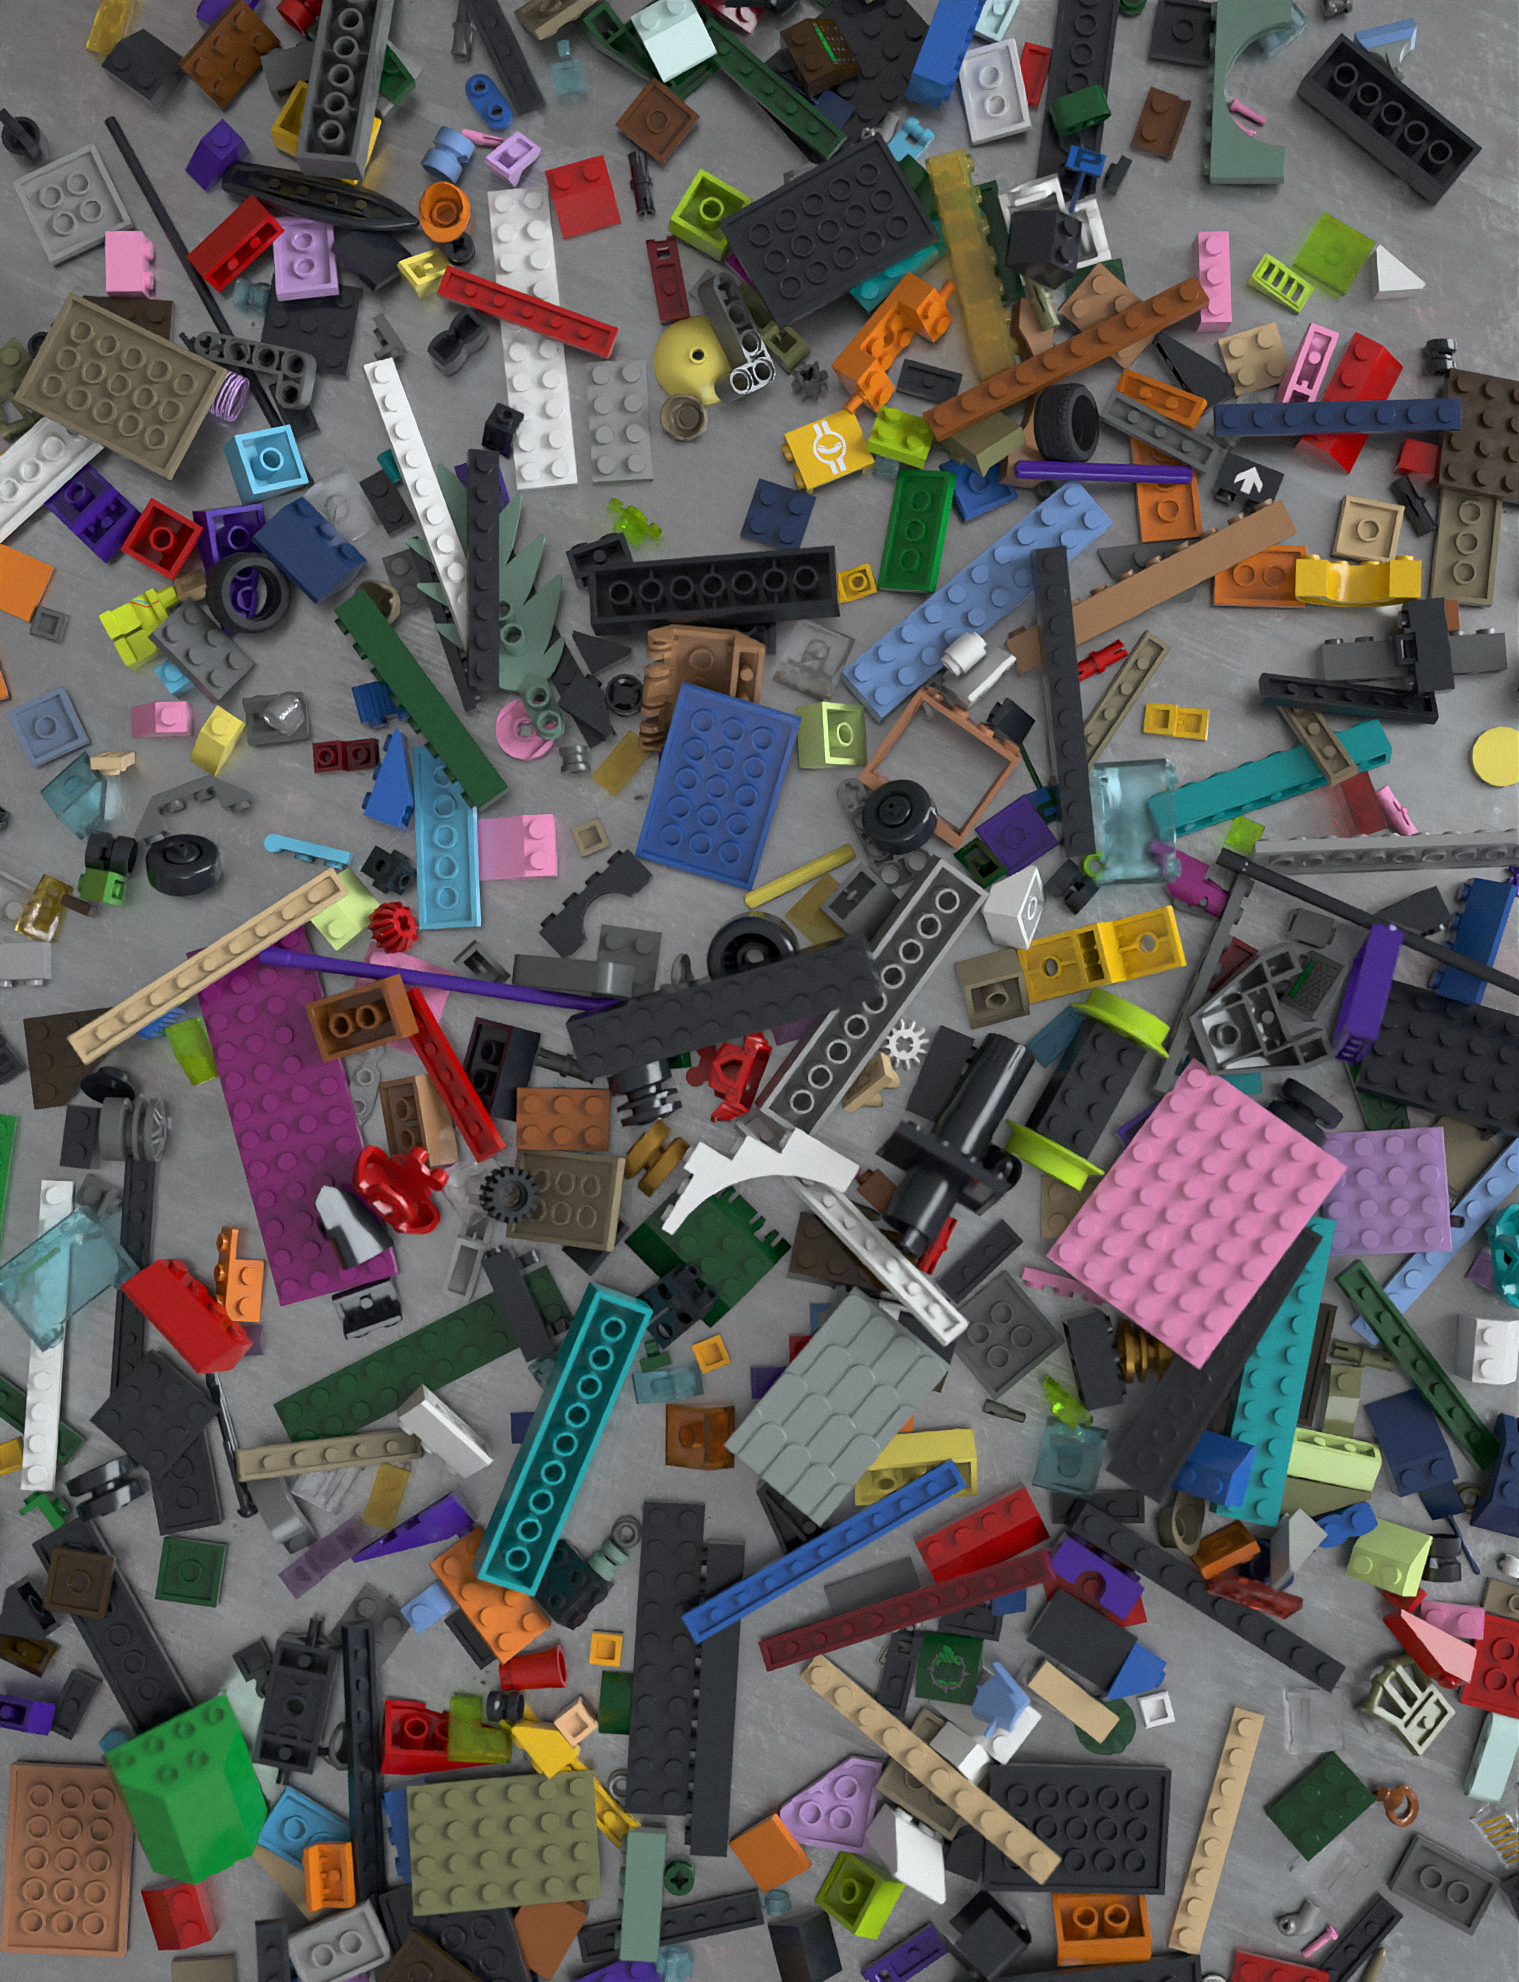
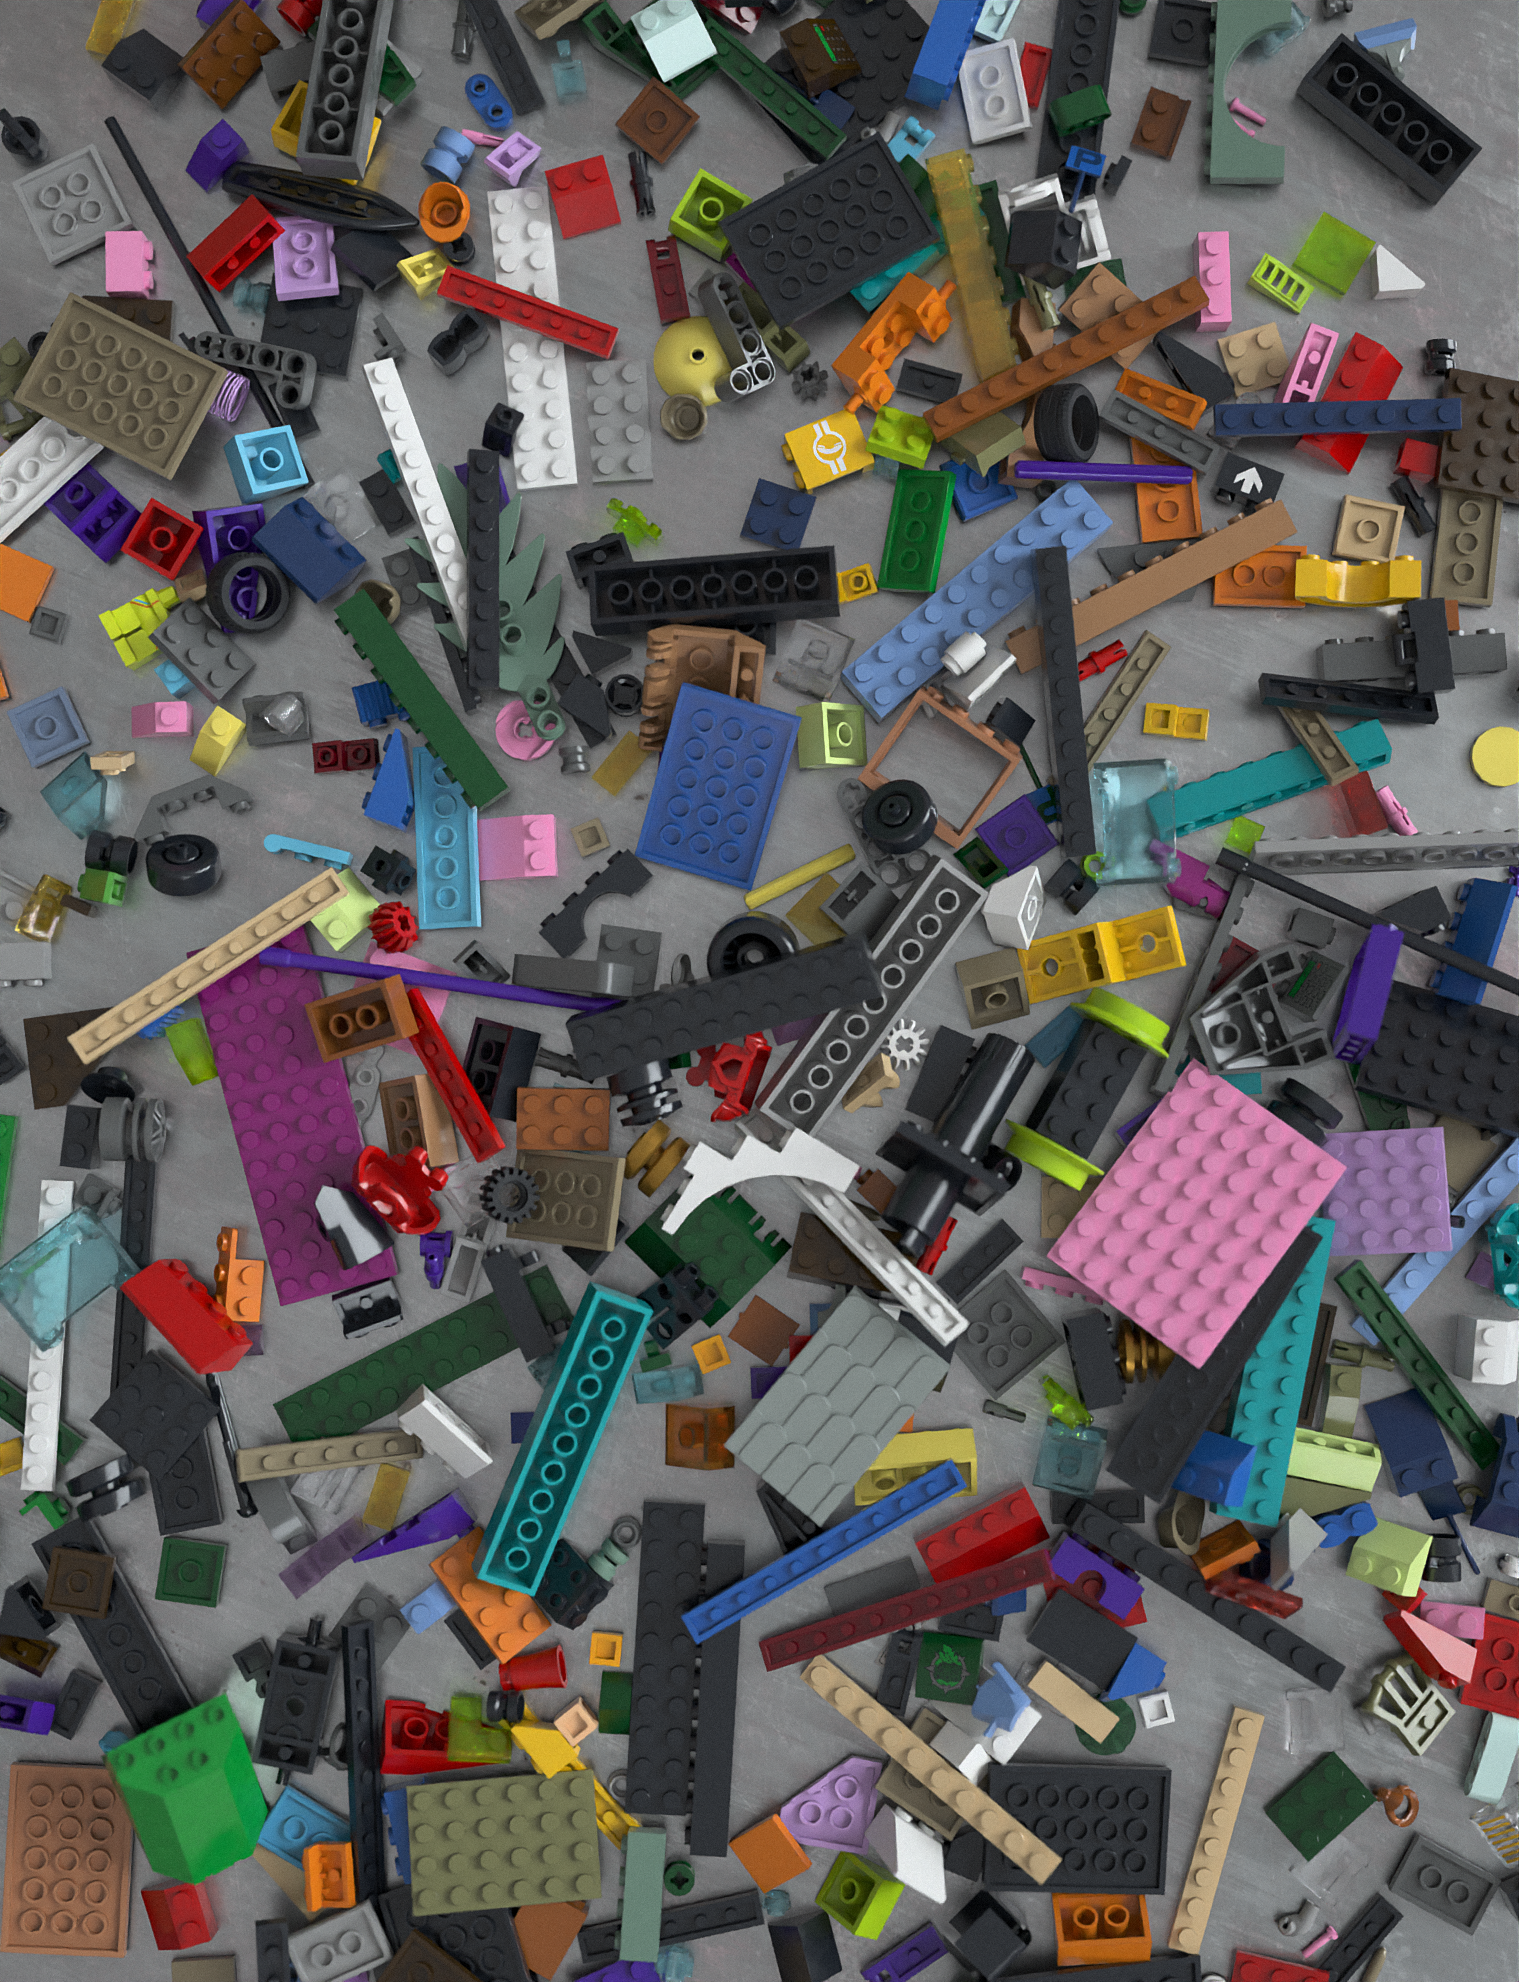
(435, 1249): none -> dark purple piece
(763, 1330): none -> dark orange piece

